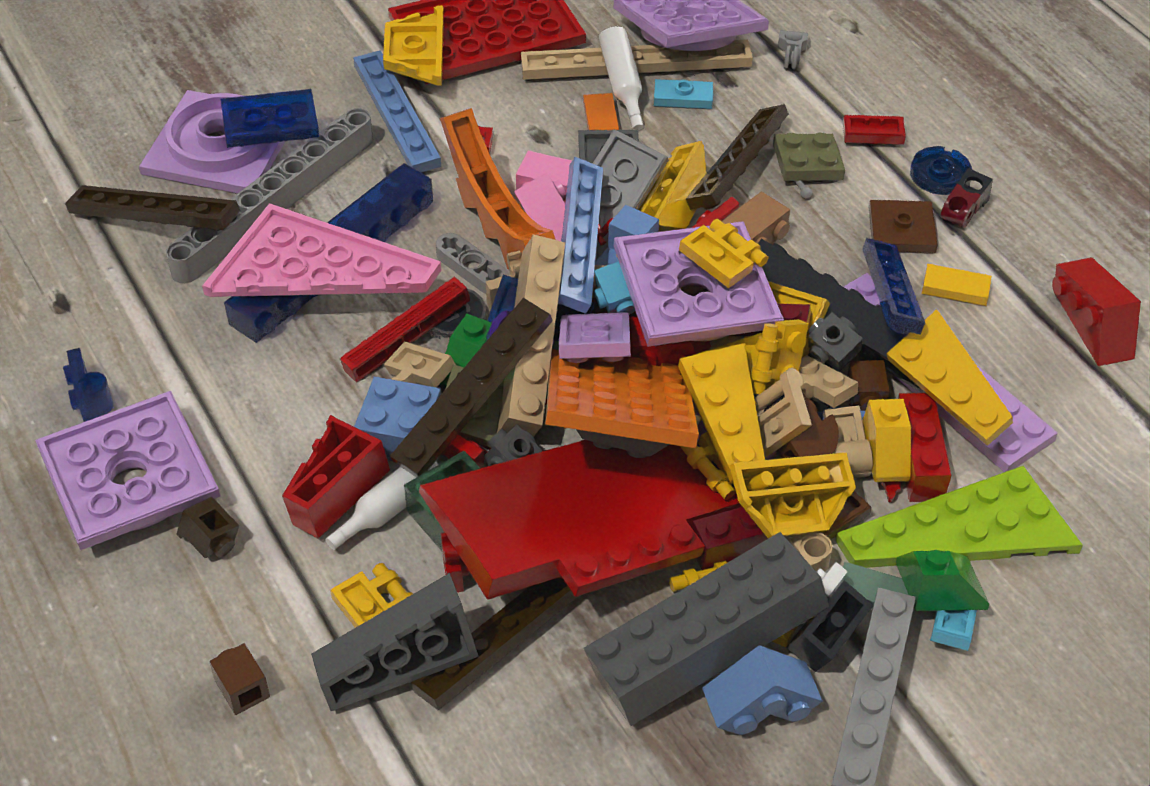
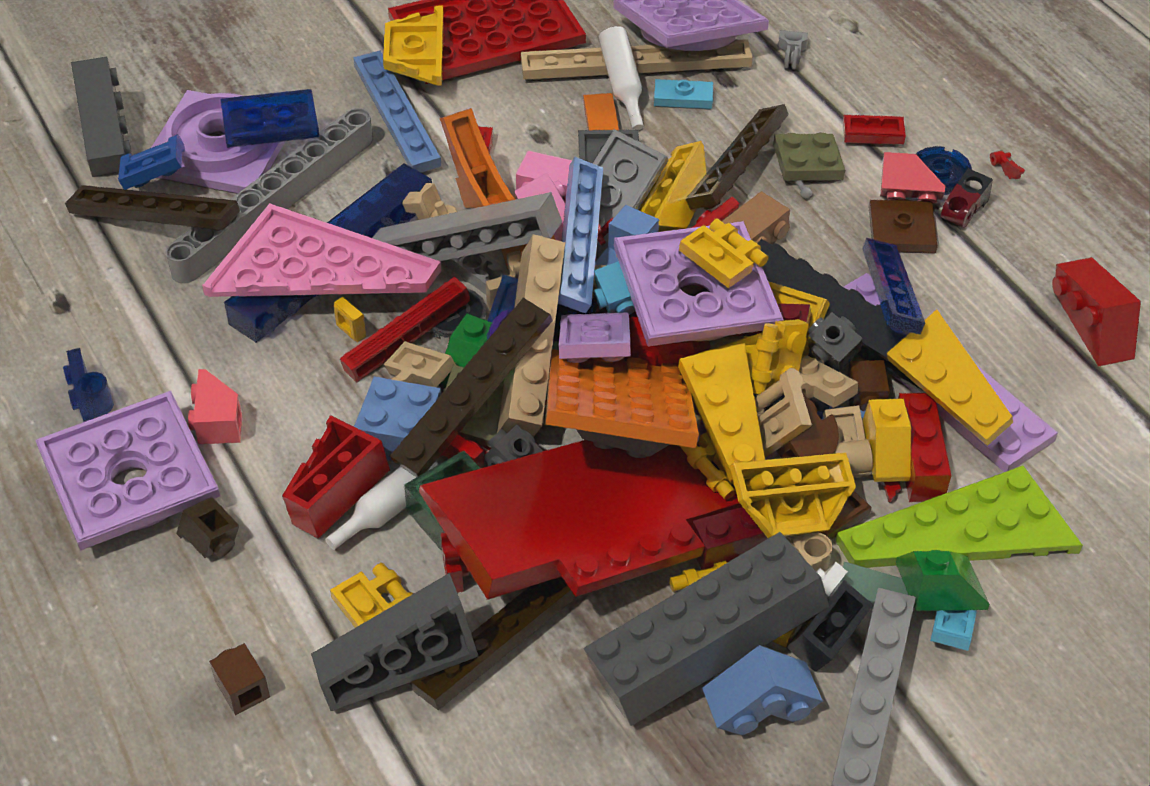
(100, 115): none -> dark grey wedge
(149, 164): none -> blue plate
(216, 411): none -> coral slope
(349, 319): none -> yellow tile
(426, 203): none -> tan hips
(476, 229): none -> light grey brick
(909, 177): none -> coral slope
(956, 284): yellow tile -> none
(1009, 167): none -> red piece

